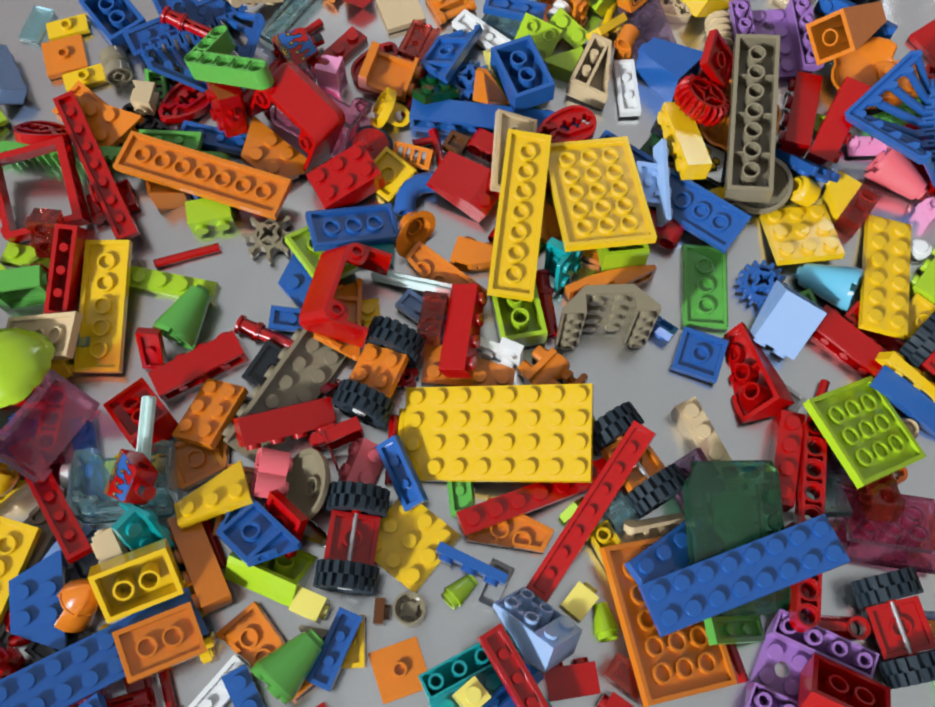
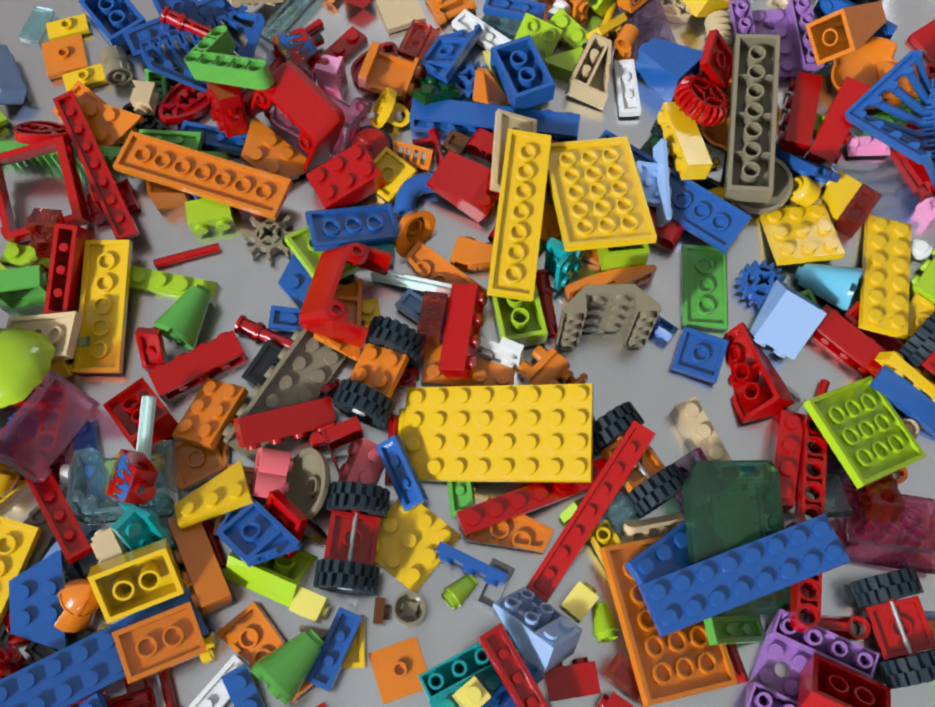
(565, 117): red piece -> none
(896, 174): coral cone -> none

